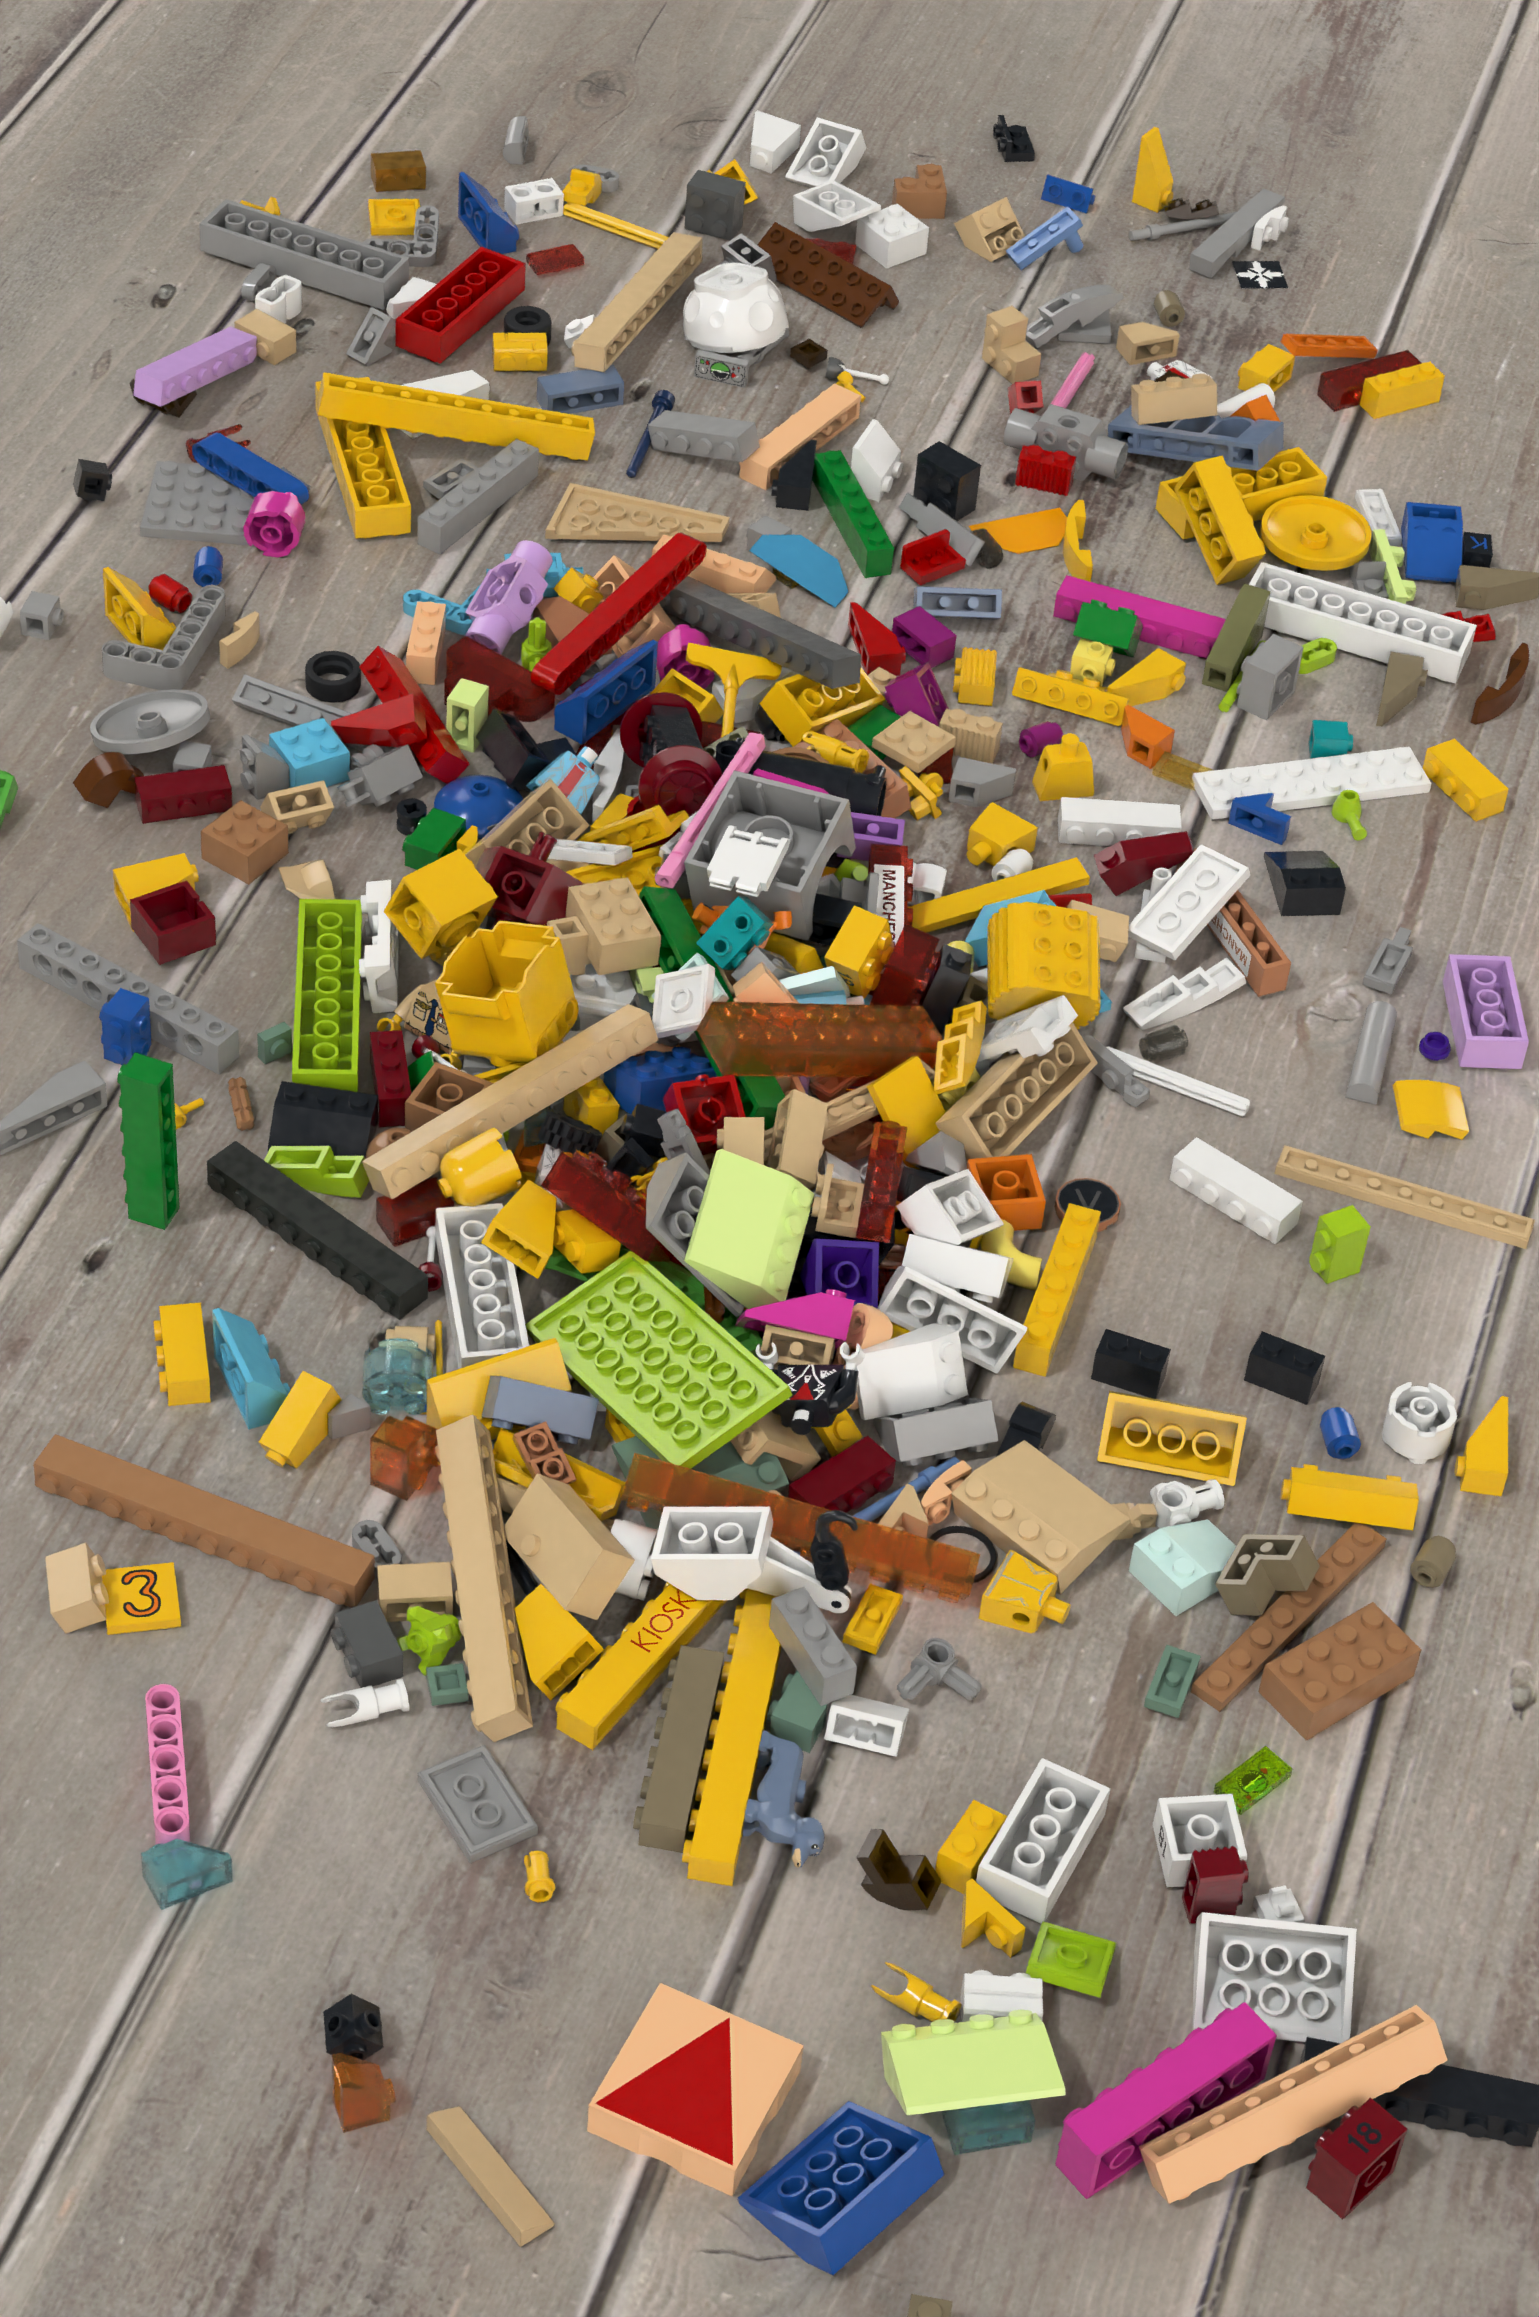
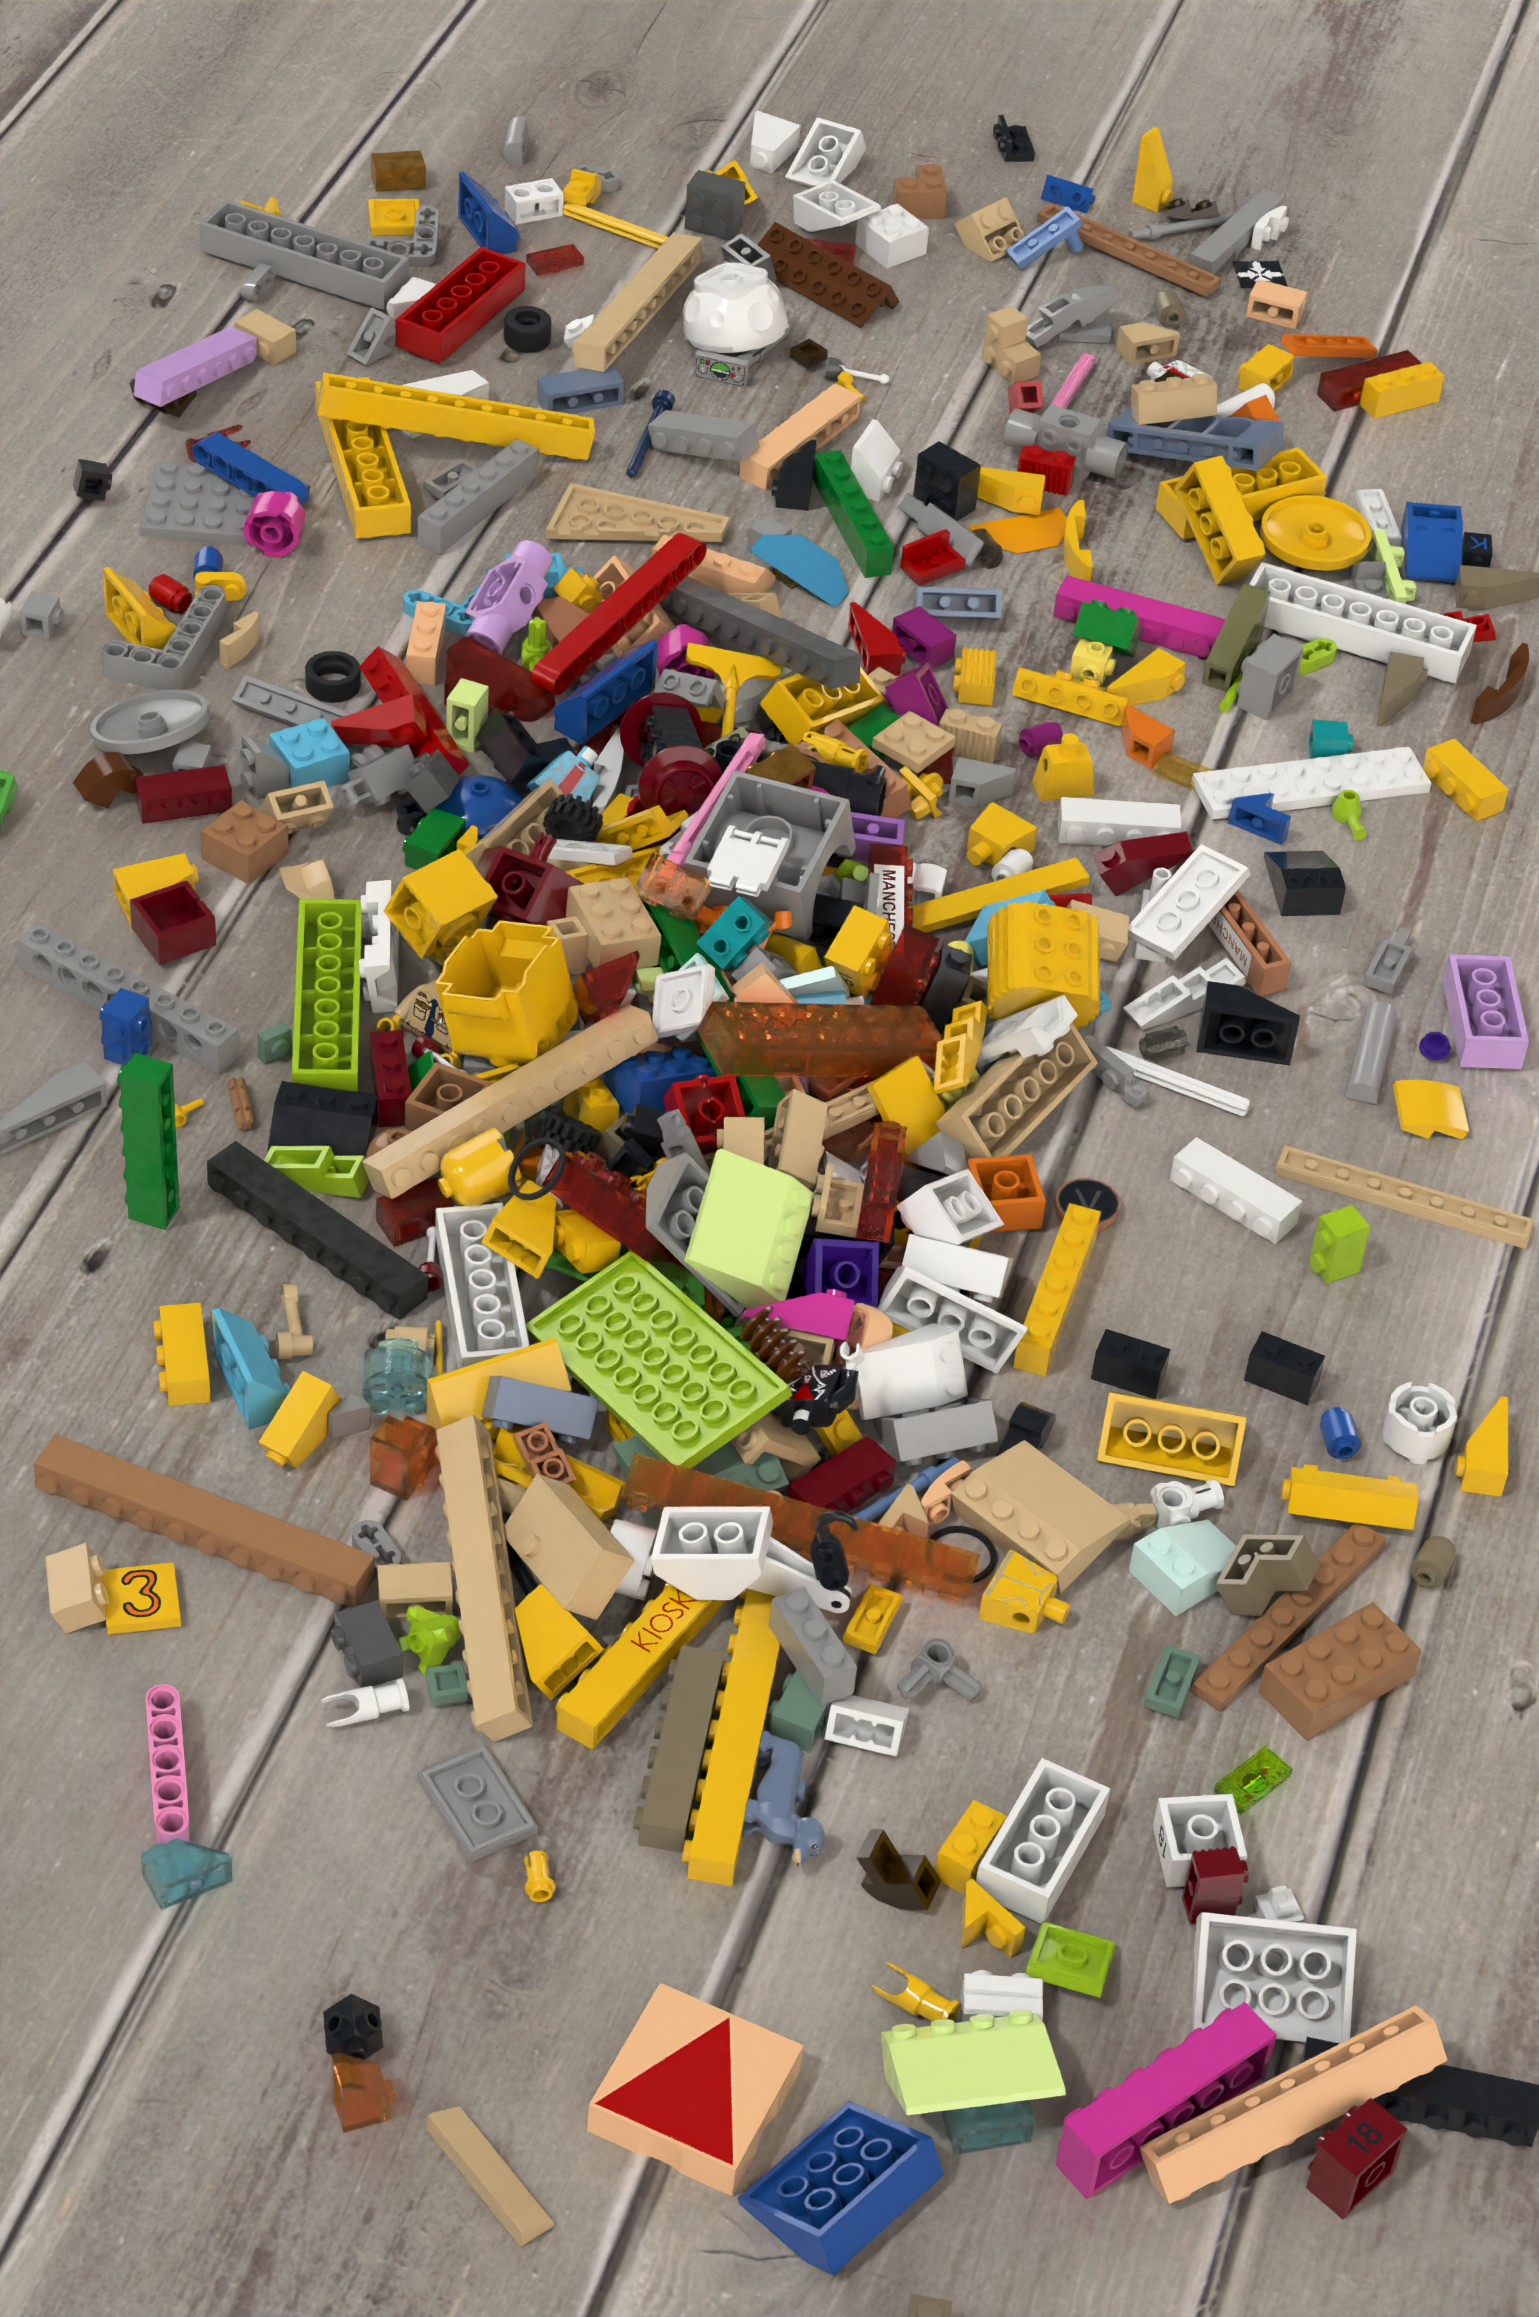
(232, 583): none -> yellow plate
(282, 299): white brick -> none
(292, 1342): none -> tan brick
(431, 780): none -> dark grey brick
(513, 1168): none -> black piece
(519, 352): yellow brick -> none
(573, 819): none -> black tyre
(604, 988): none -> clear red slope
(673, 887): none -> clear orange brick
(696, 689): none -> light grey bracket
(773, 1347): none -> reddish brown piece
(786, 767): none -> pearl gold brick
(1012, 490): none -> yellow slope
(1025, 1268): light yellow cylinder -> none
(1140, 254): none -> medium nougat plate
(1245, 1025): none -> black slope
(1276, 304): none -> light nougat brick

